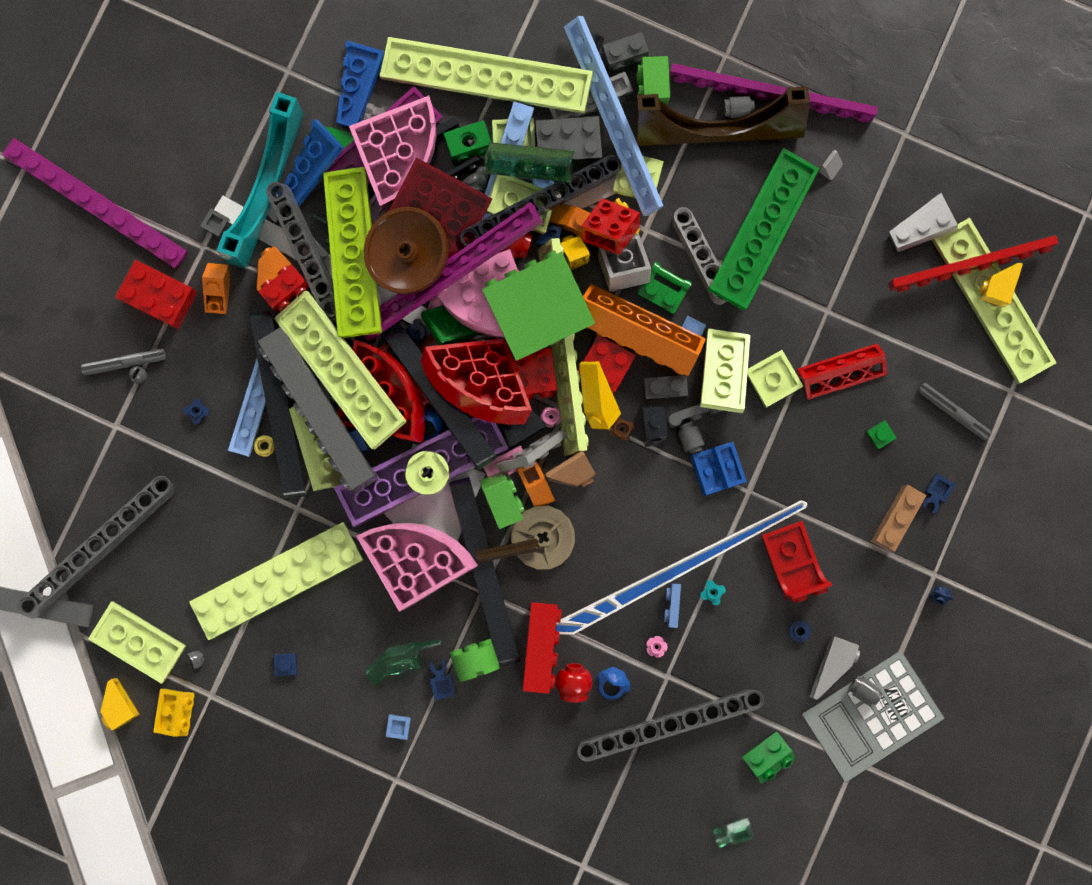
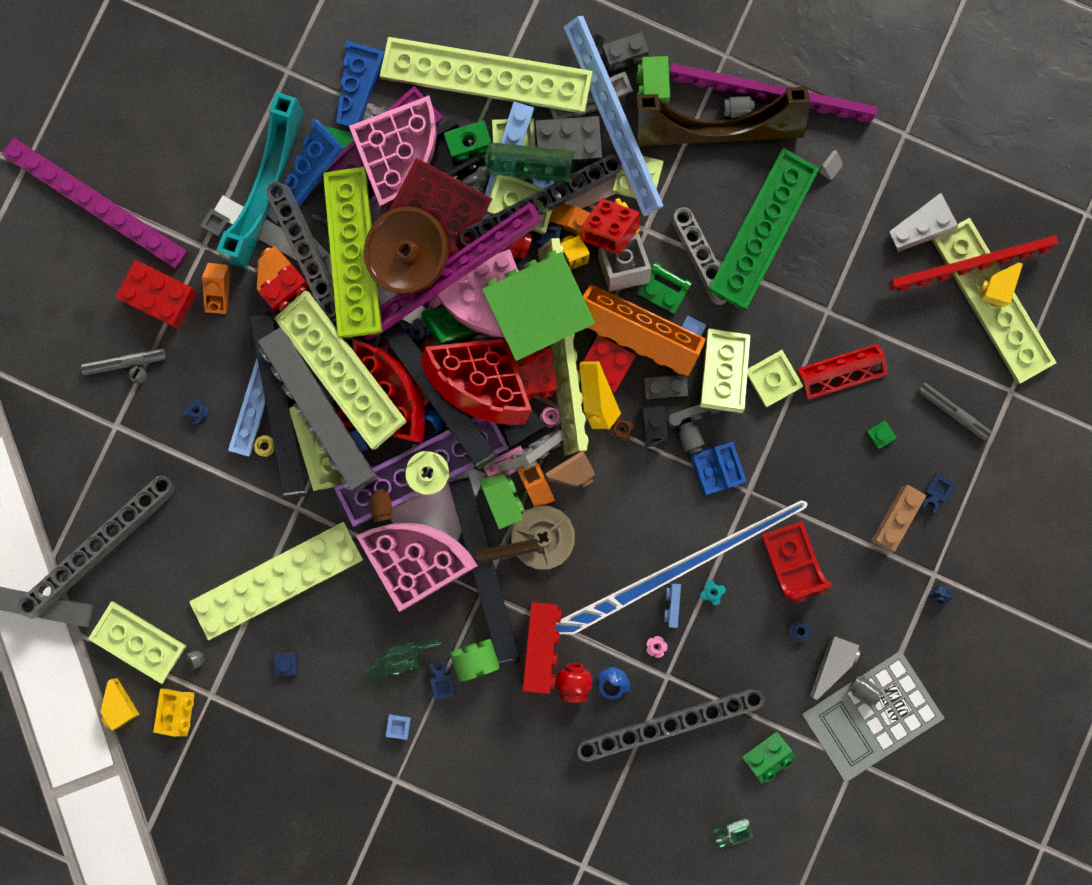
(380, 505): none -> reddish brown brick

